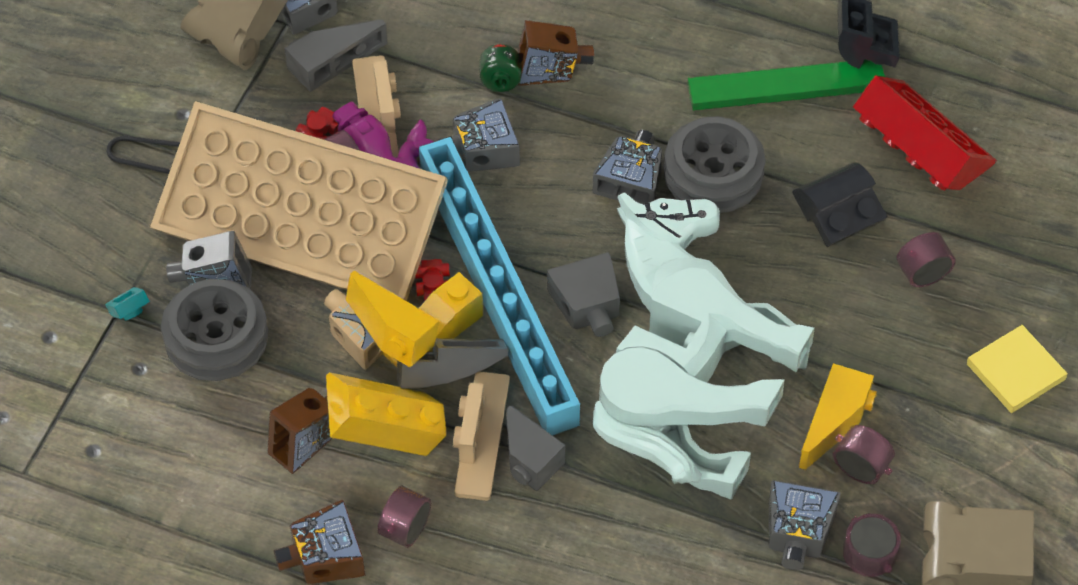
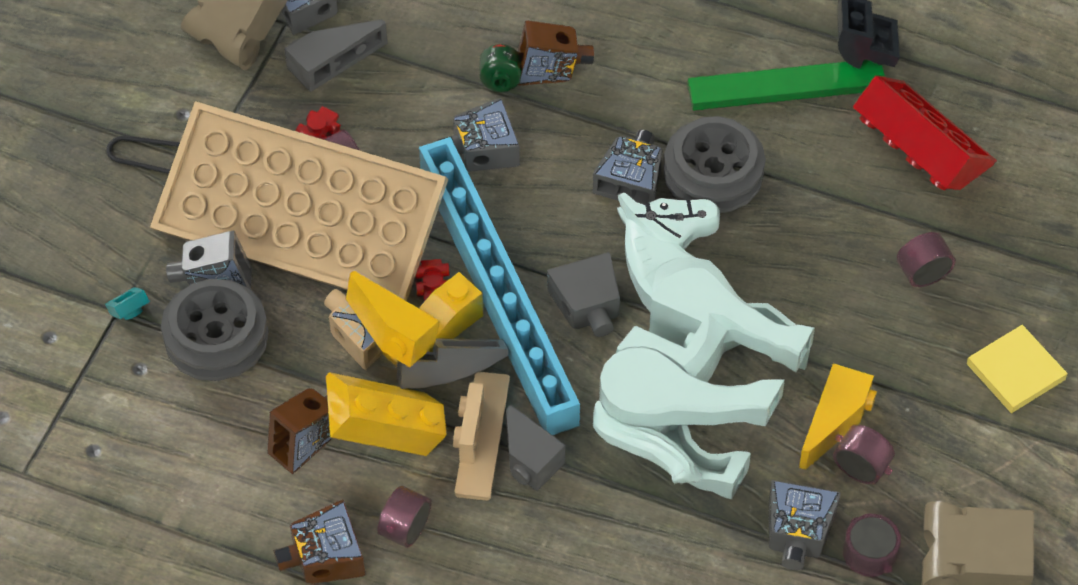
(373, 137): magenta piece -> none
(374, 93): tan bracket -> none
(841, 203): black brick -> none

